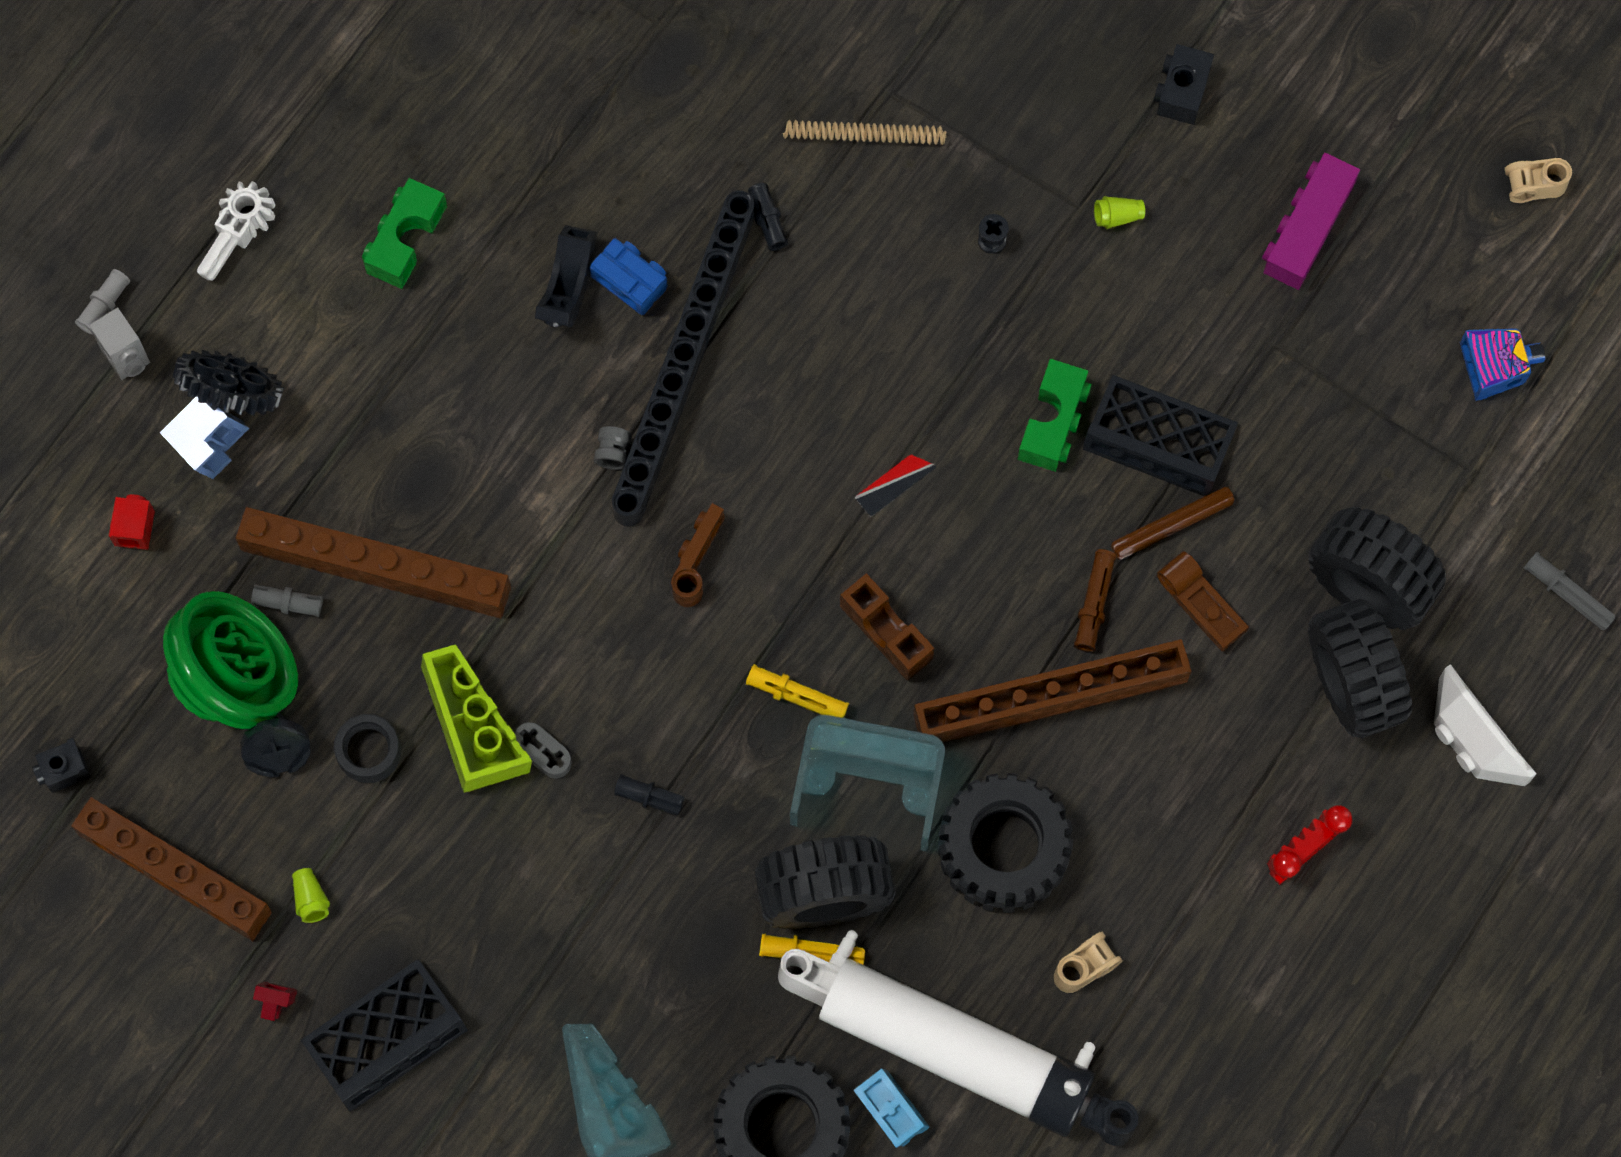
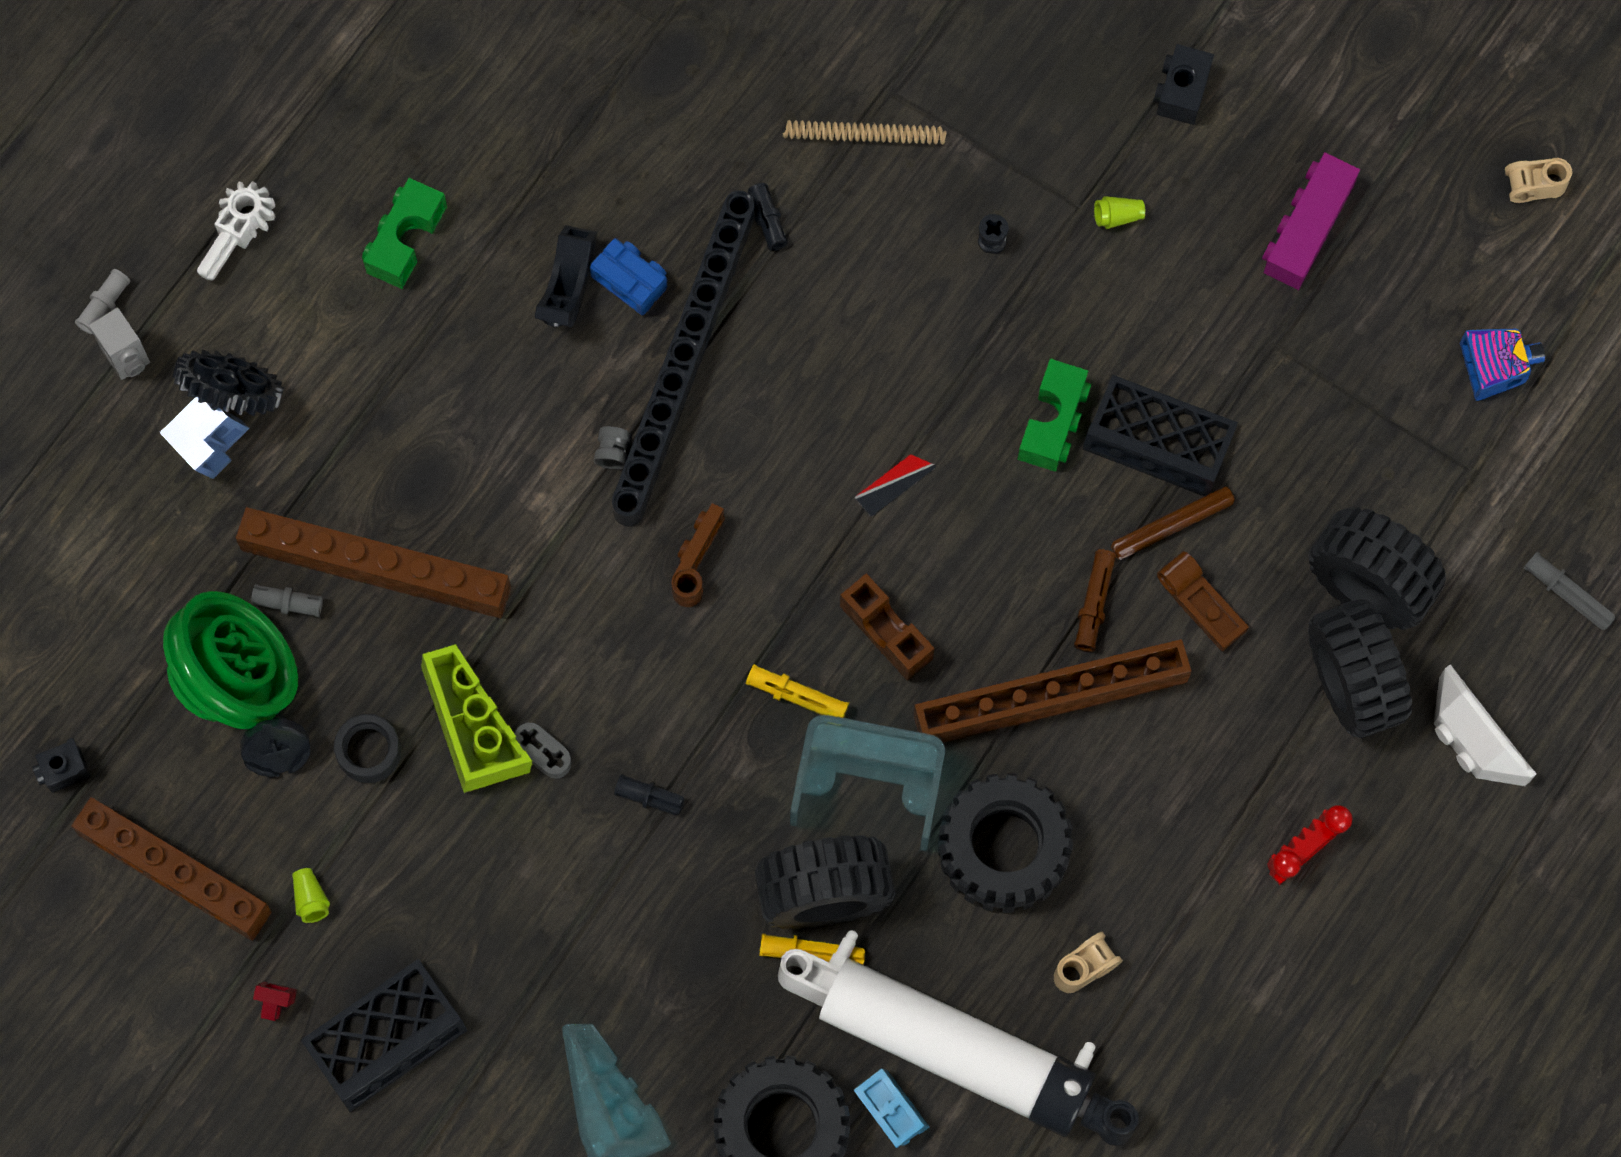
(131, 522): red brick -> none

